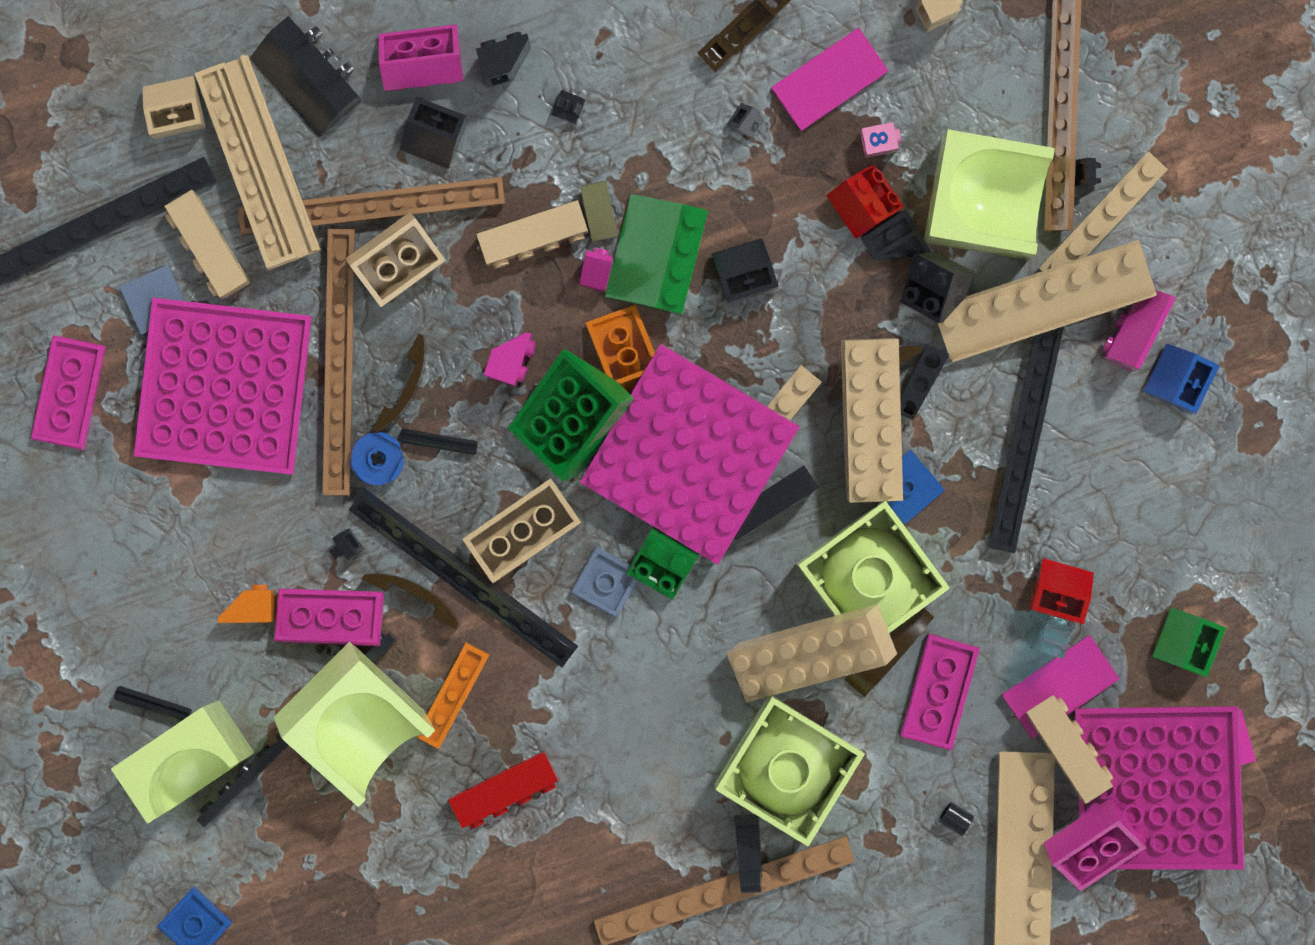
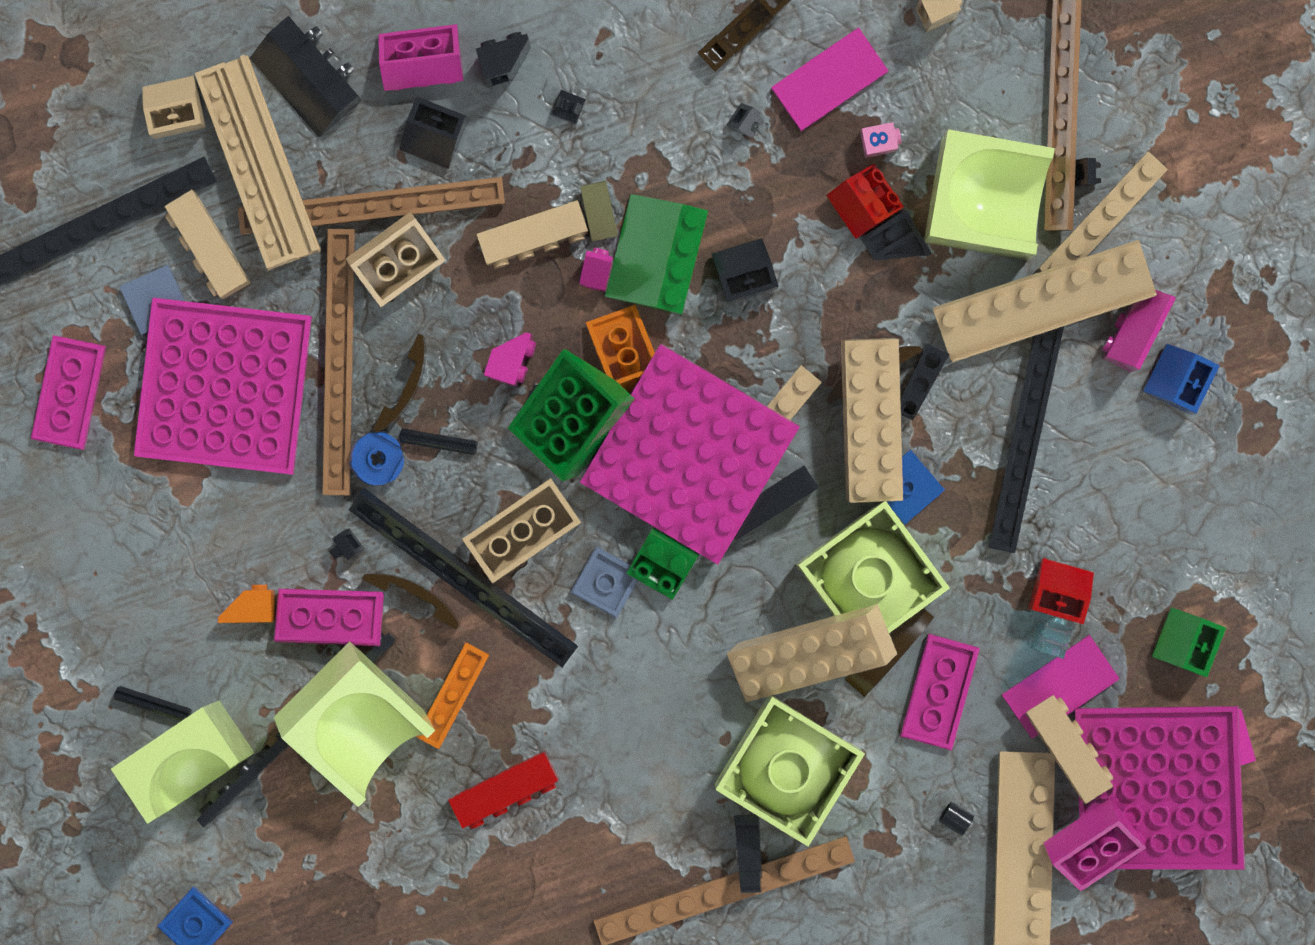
(935, 285): black slope -> none

